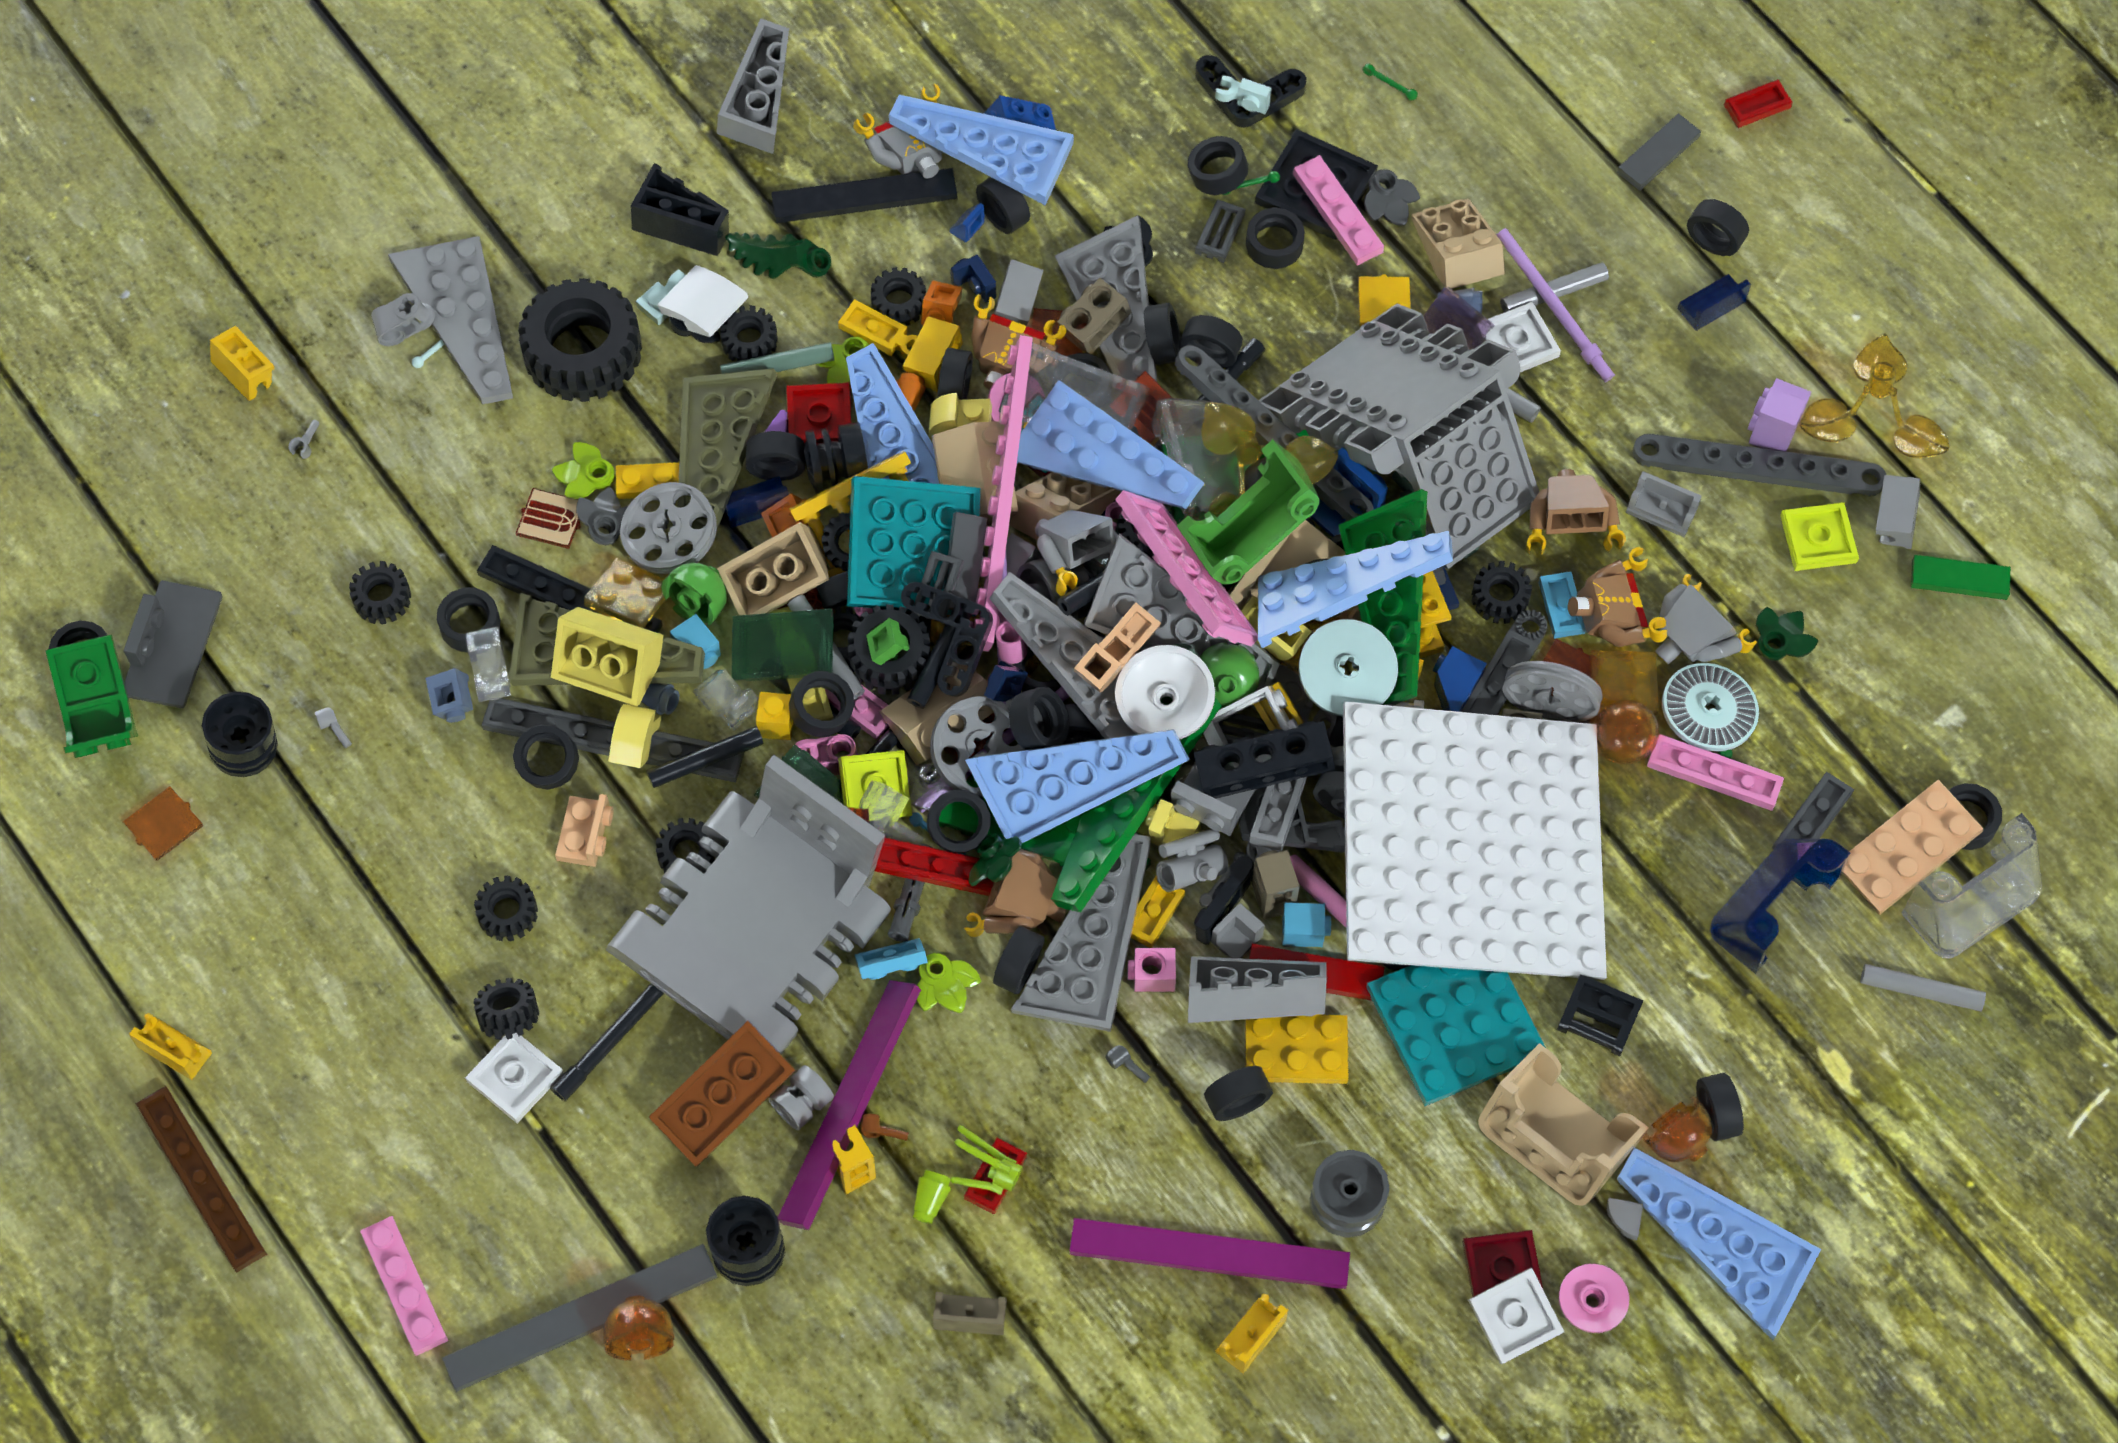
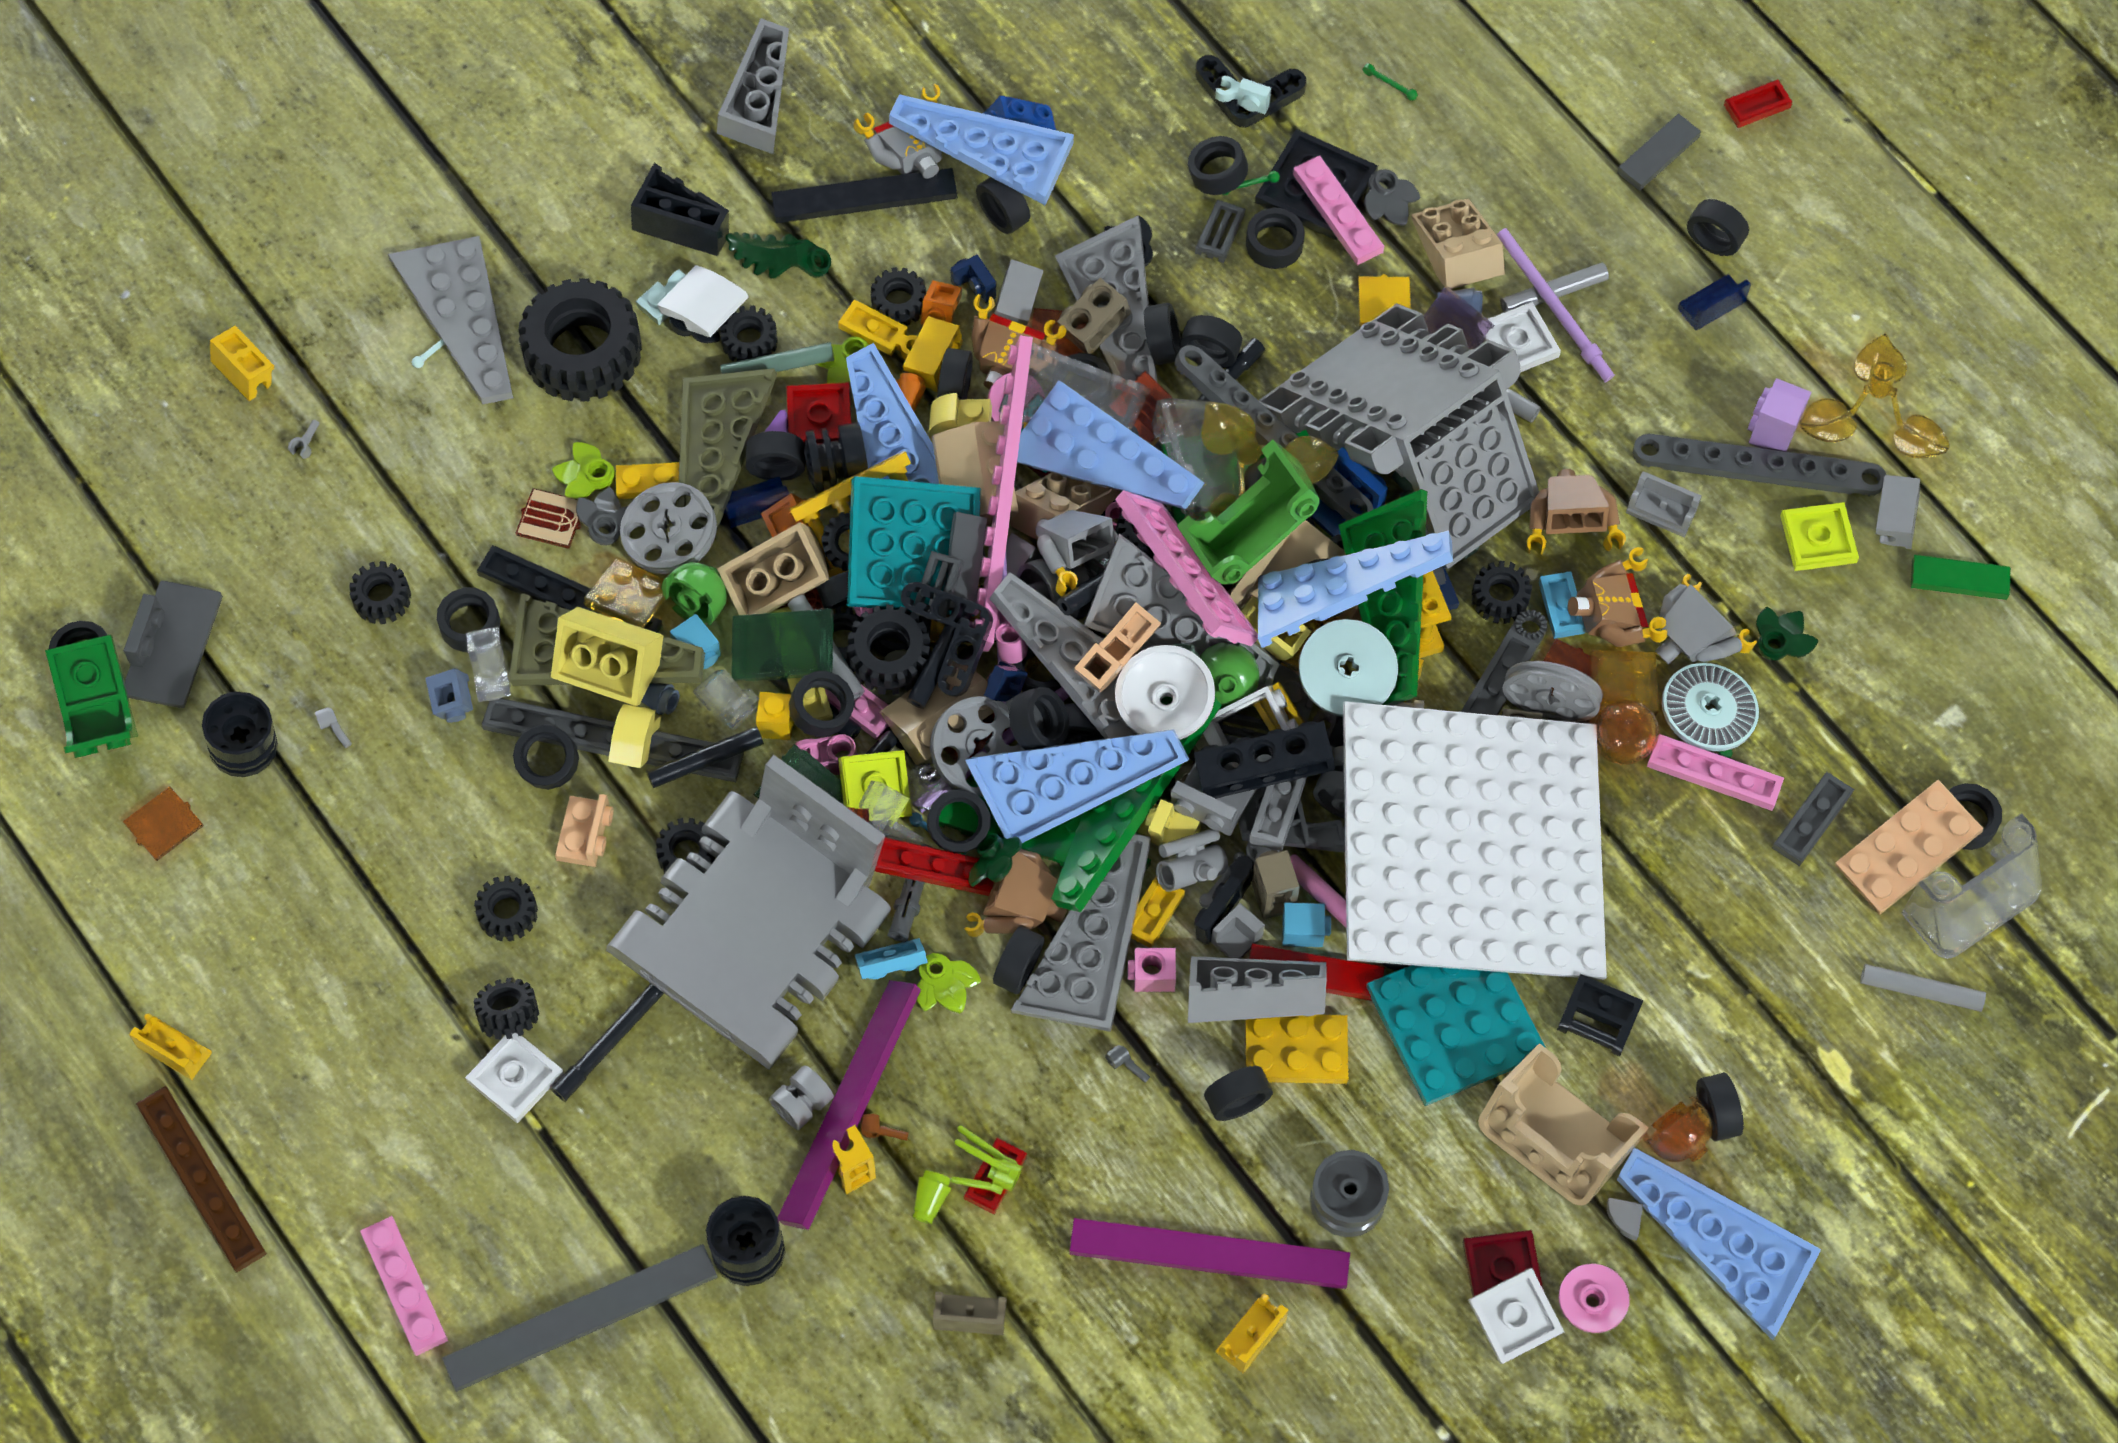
(398, 319): light grey piece -> none
(638, 1328): clear orange cylinder -> none
(722, 1093): dark orange plate -> none
(886, 642): bright green tile -> none
(968, 223): blue slope -> none
(1456, 678): blue slope -> none
(1745, 924): clear blue windscreen -> none

